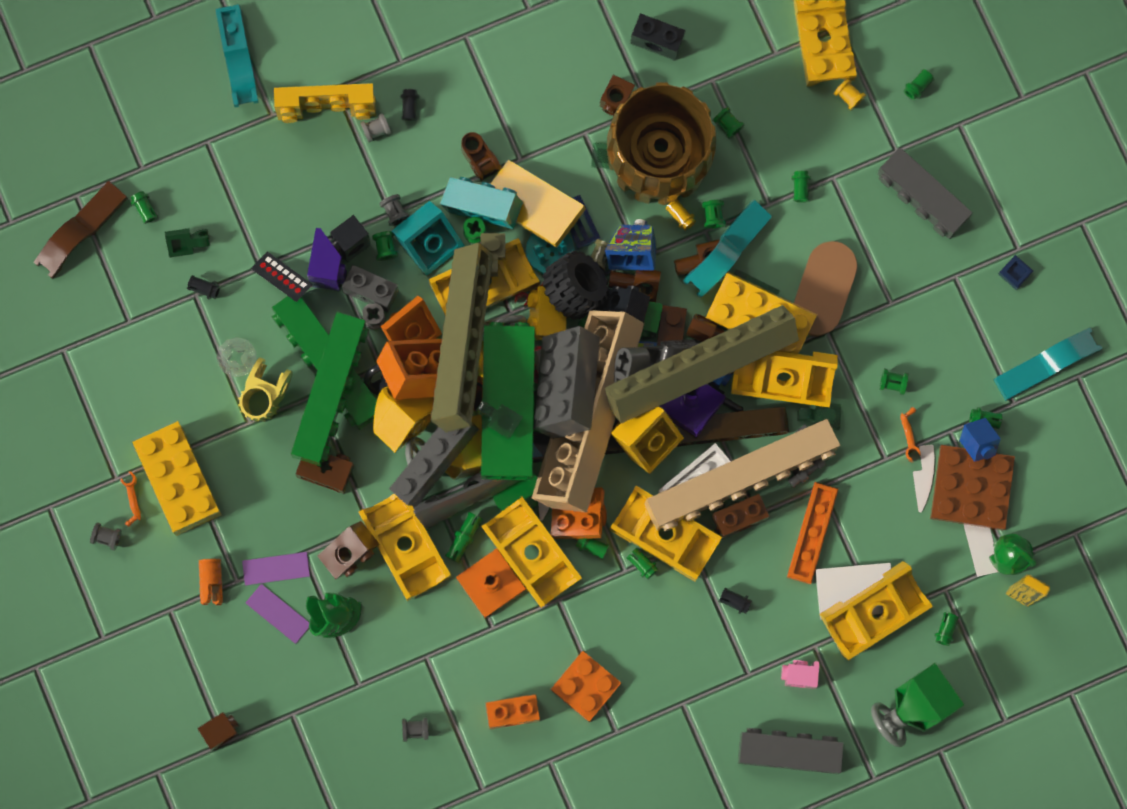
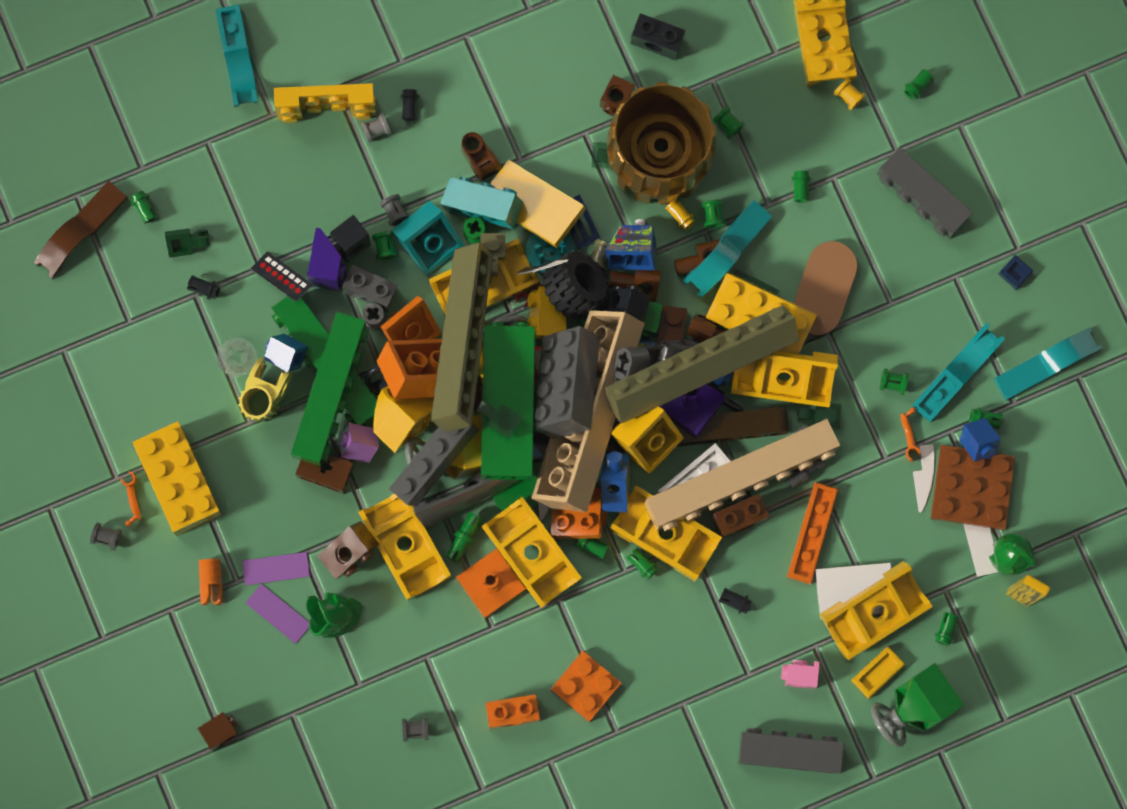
(285, 352): none -> brick
(358, 443): none -> medium lavender brick
(546, 264): none -> sticker
(616, 471): none -> blue torso
(877, 672): none -> yellow tile
(957, 373): none -> teal piece

